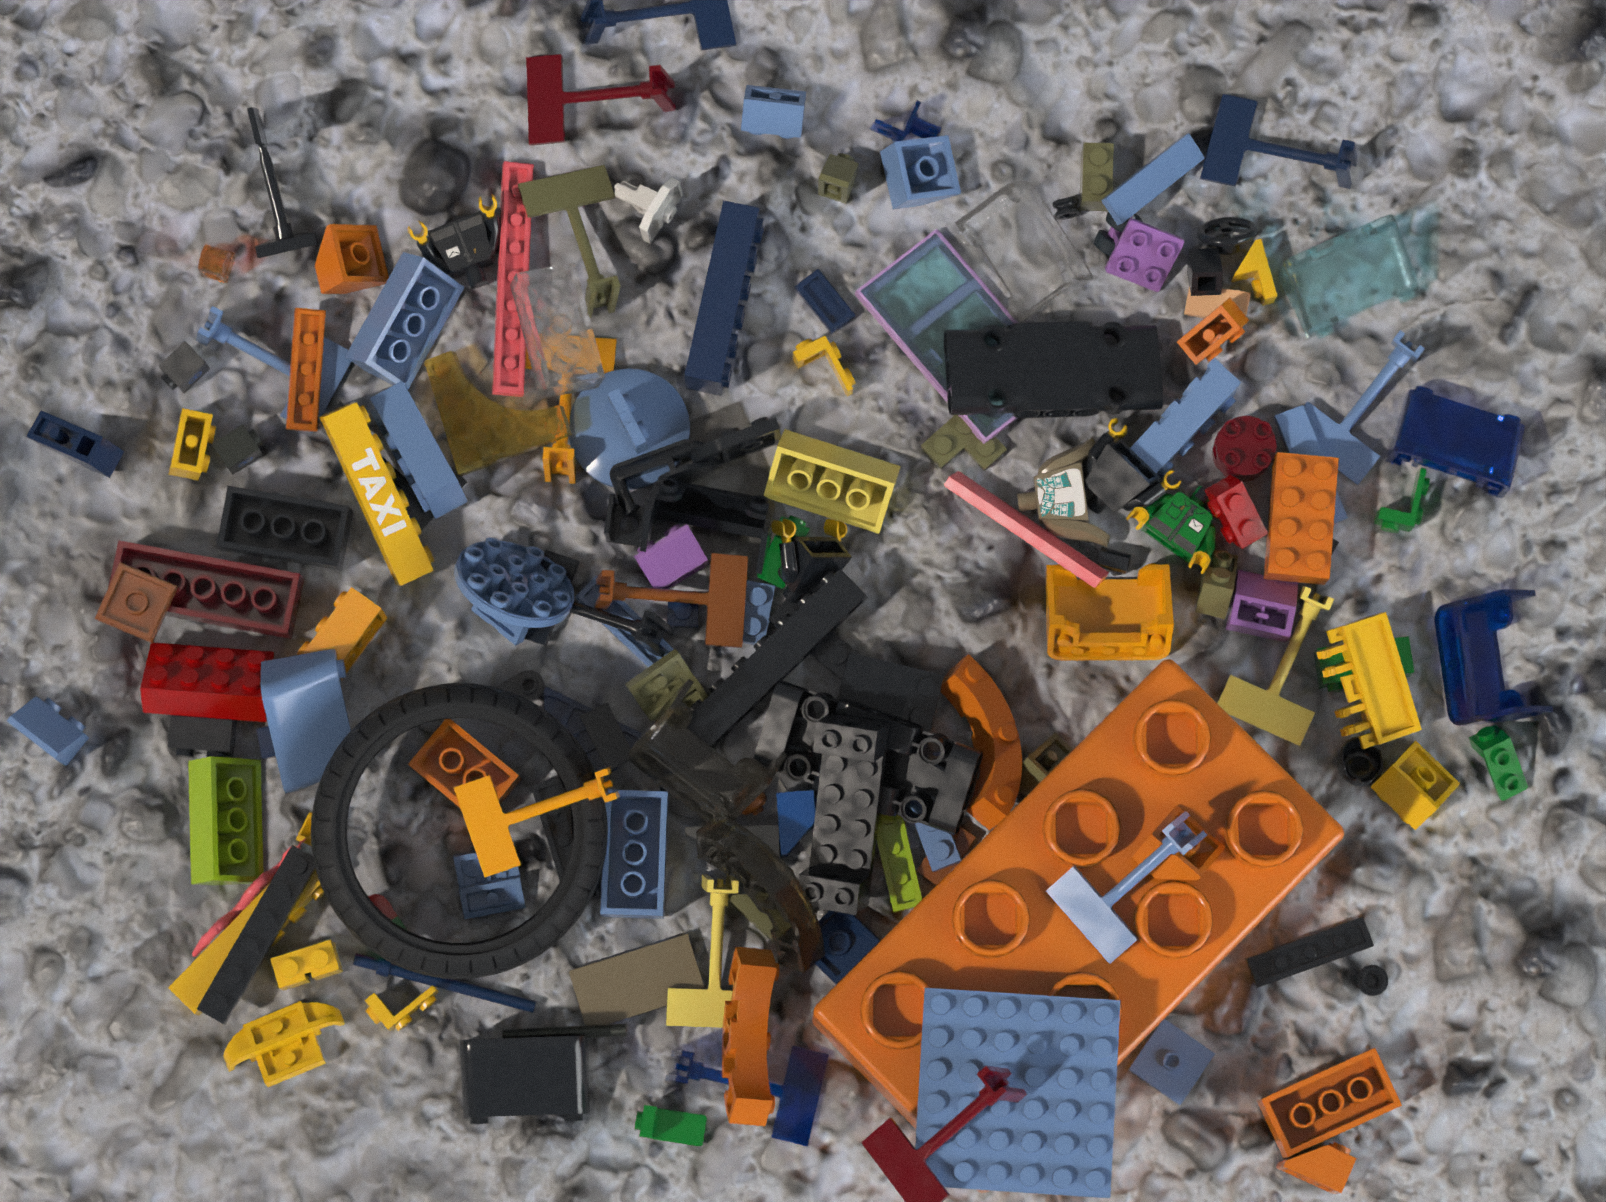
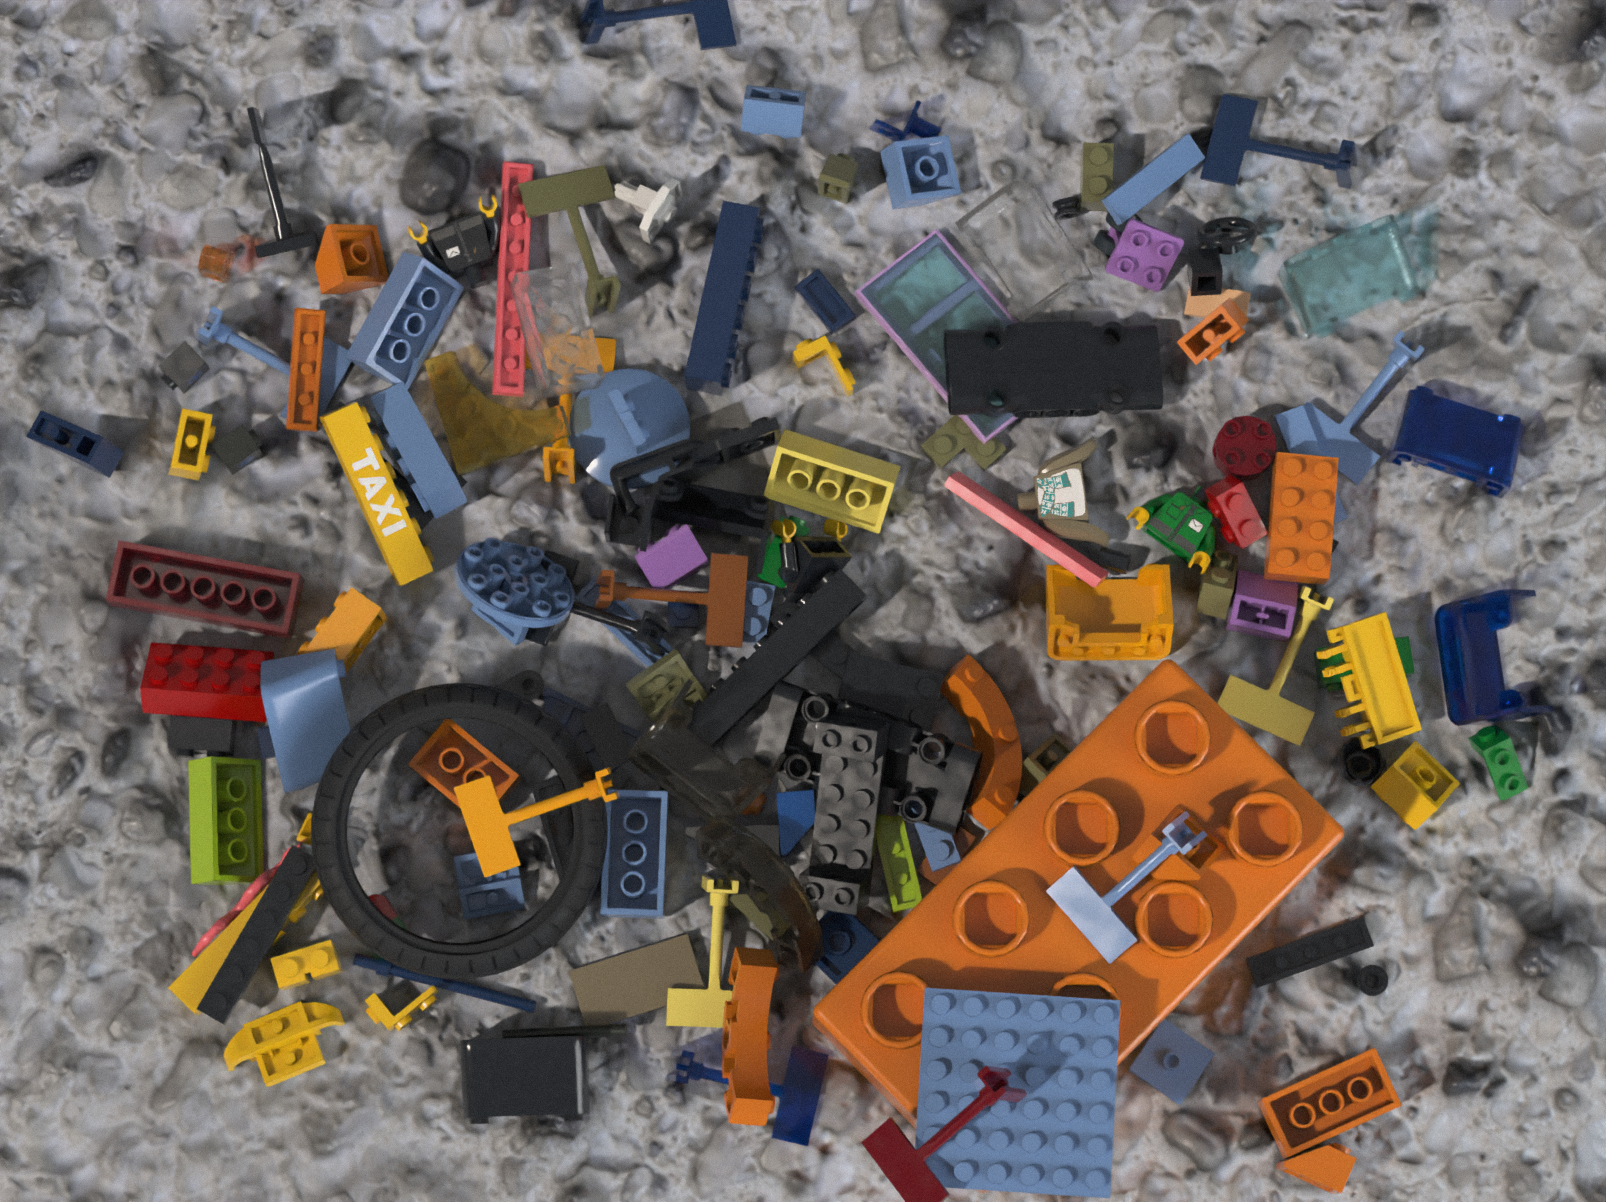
(50, 730): medium blue slope -> none
(136, 602): dark orange tile -> none
(284, 528): black brick -> none
(547, 96): dark red piece -> none
(671, 1125): green bracket -> none
(1121, 476): black torso -> none
(1187, 418): medium blue wedge -> none
(1256, 266): yellow slope -> none
(1395, 520): green bracket -> none

